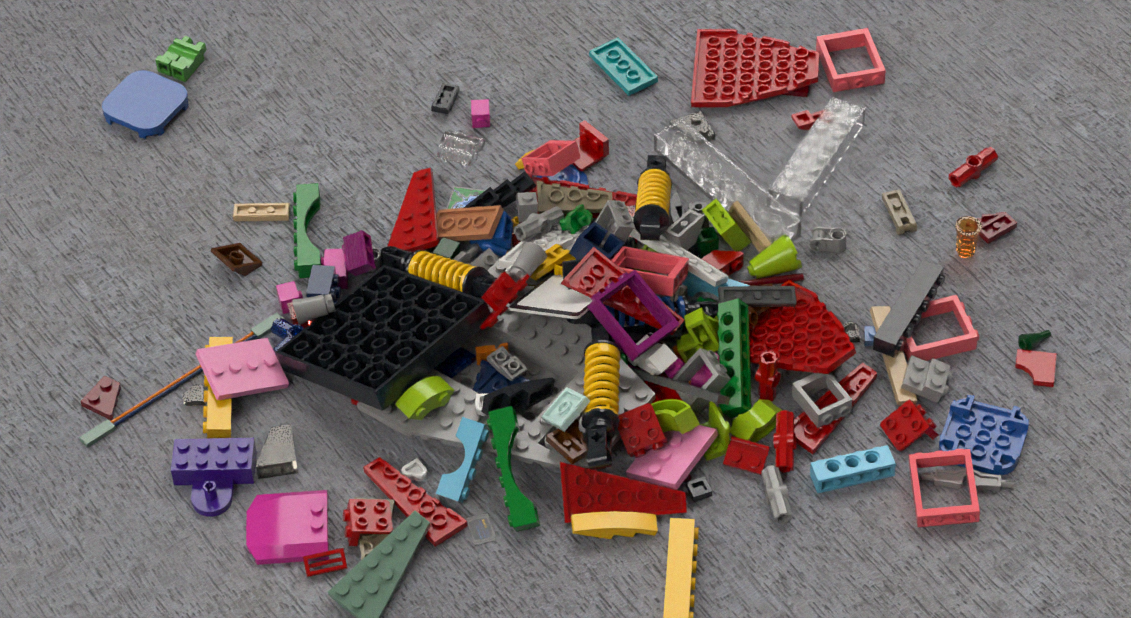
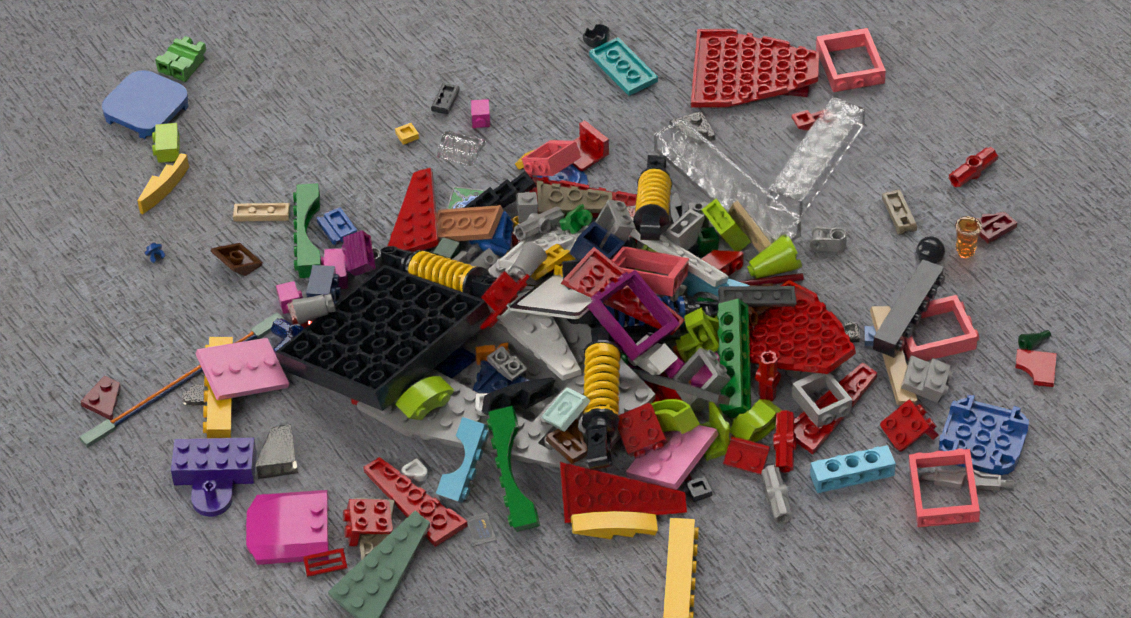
(154, 249): none -> blue plate
(161, 186): none -> yellow slope
(166, 142): none -> lime brick
(336, 225): none -> plate
(407, 133): none -> yellow plate
(542, 337): none -> white wing
(597, 36): none -> black hair
(930, 249): none -> black hair

